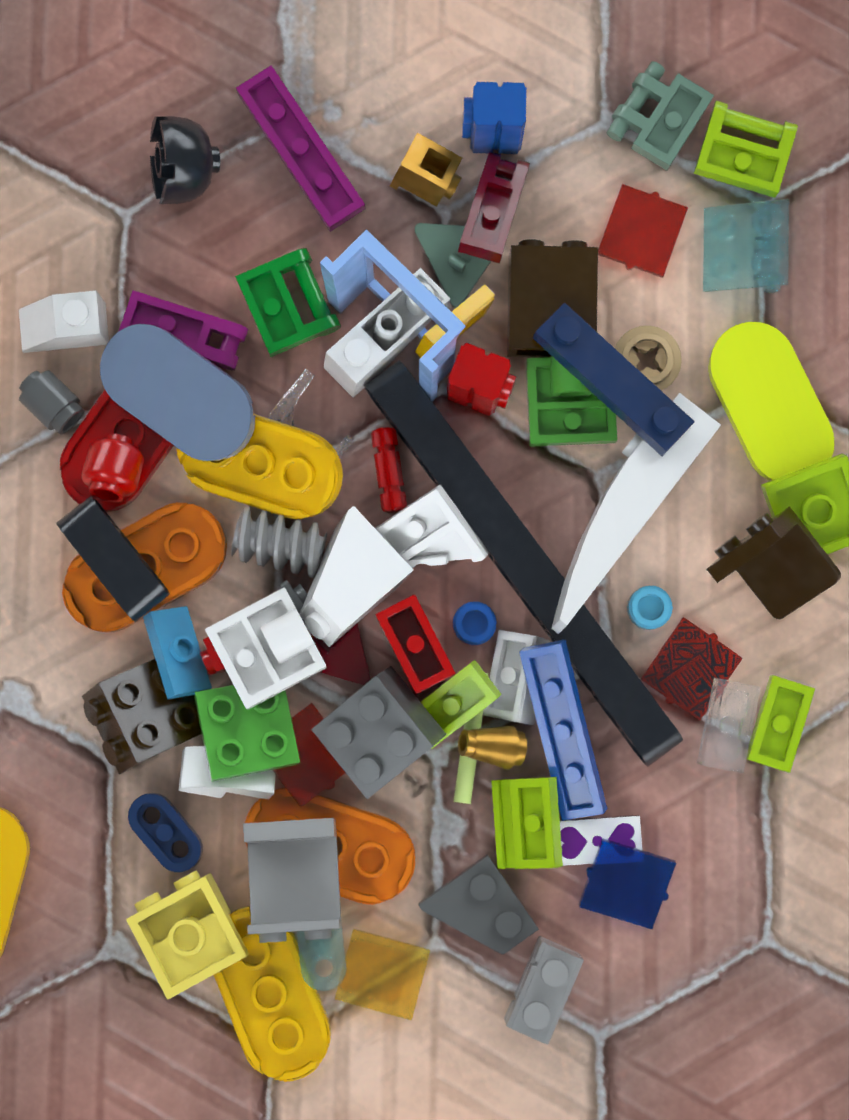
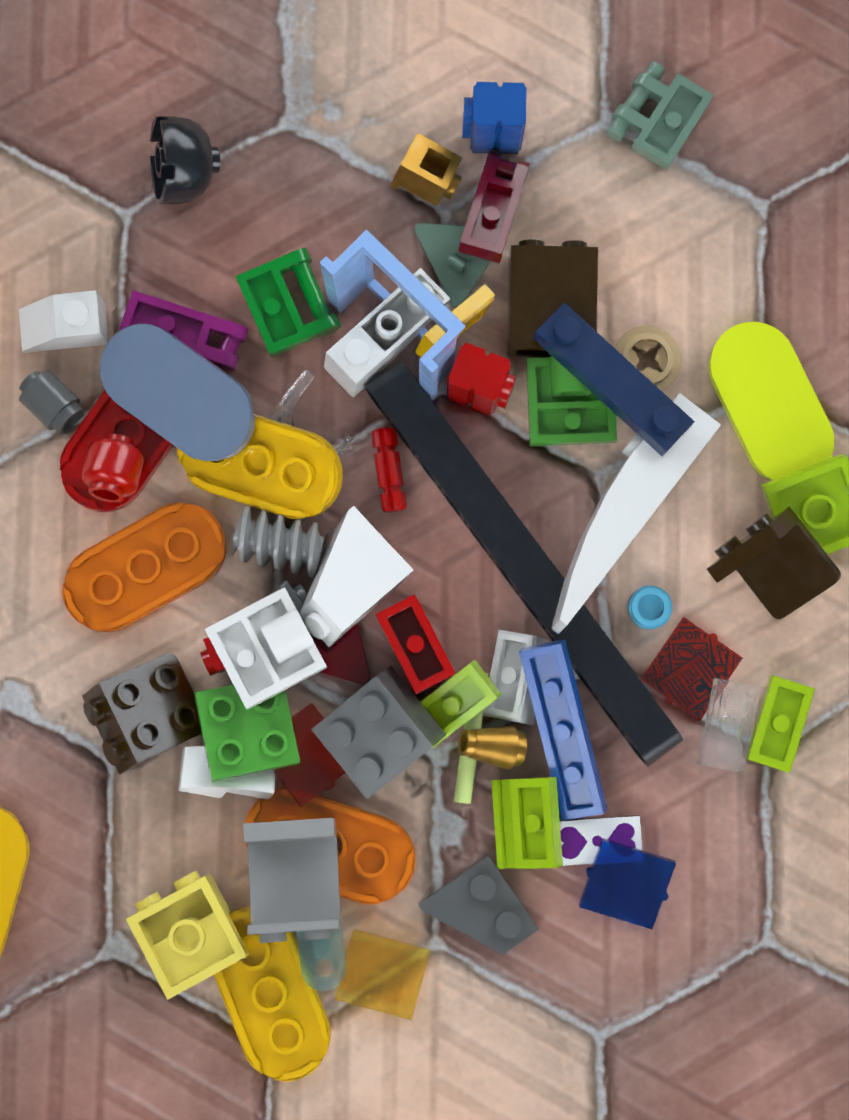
(113, 558): black beam -> none
(162, 835): dark blue plate -> none
(177, 652): dark azure plate -> none
(300, 148): magenta plate -> none
(432, 532): white wing -> none
(474, 623): blue tile -> none
(543, 990): light grey brick -> none
(642, 230): clear red piece -> none
(744, 161): lime plate -> none
(746, 246): clear light blue hinge -> none

